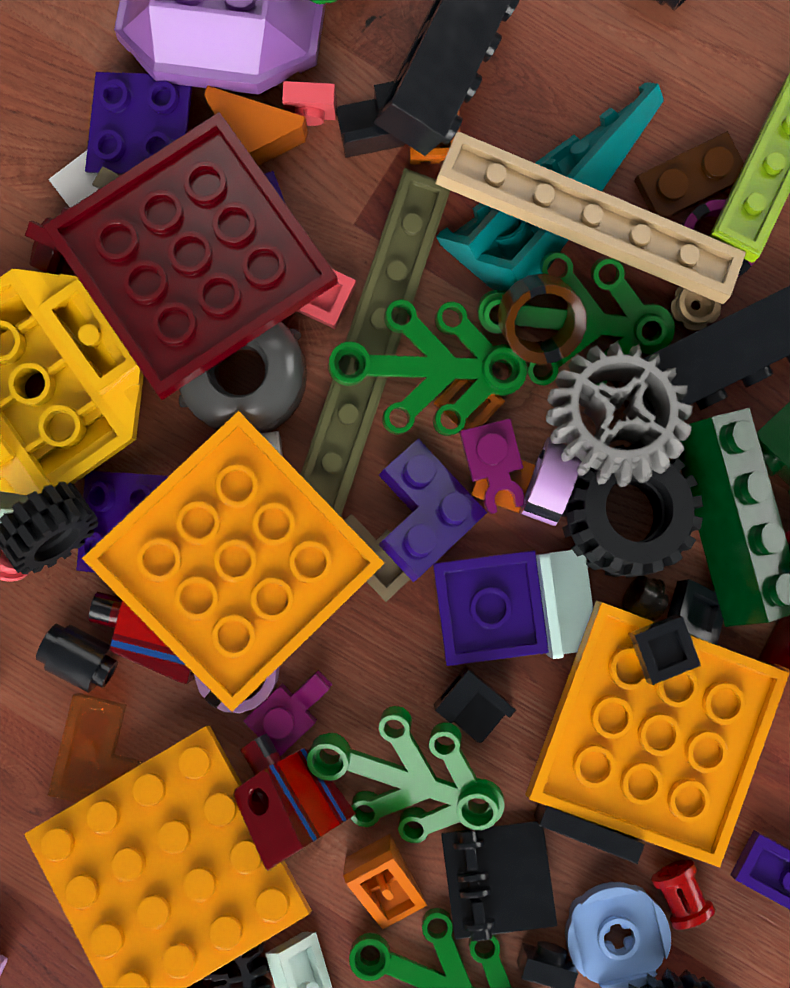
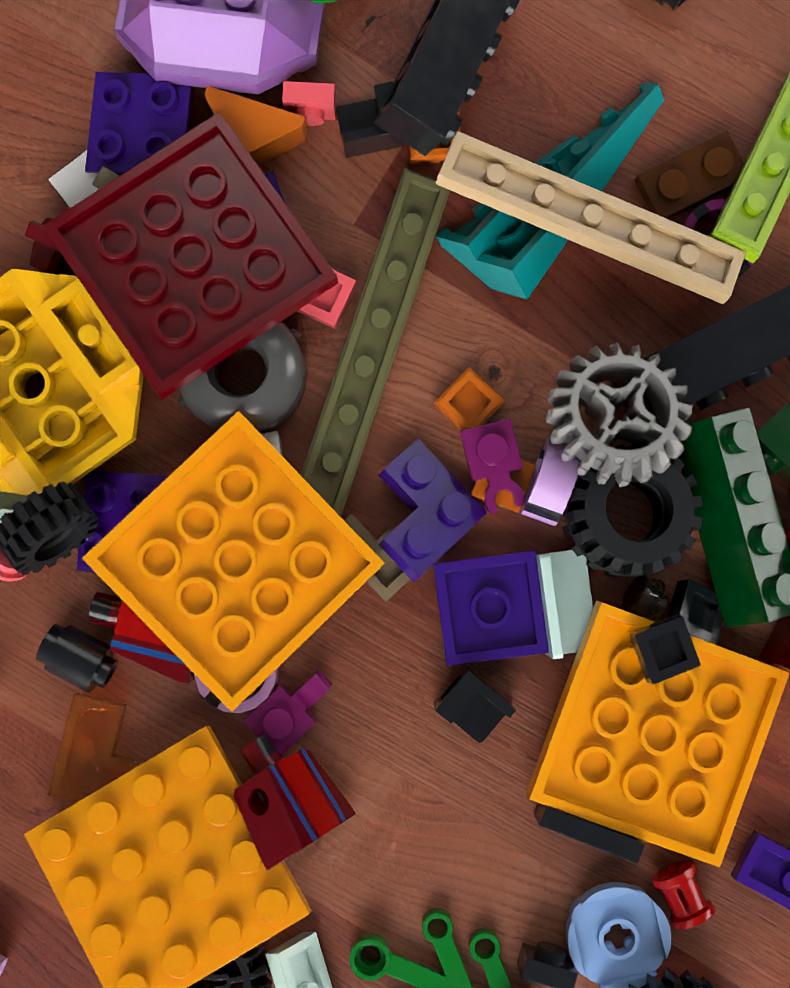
(383, 882): orange slope -> none
(412, 781): green plant -> none
(437, 366): green plant -> none
(498, 880): black hinge -> none
(566, 338): reddish brown piece -> none
(598, 322): green plant -> none
(694, 319): tan plate -> none

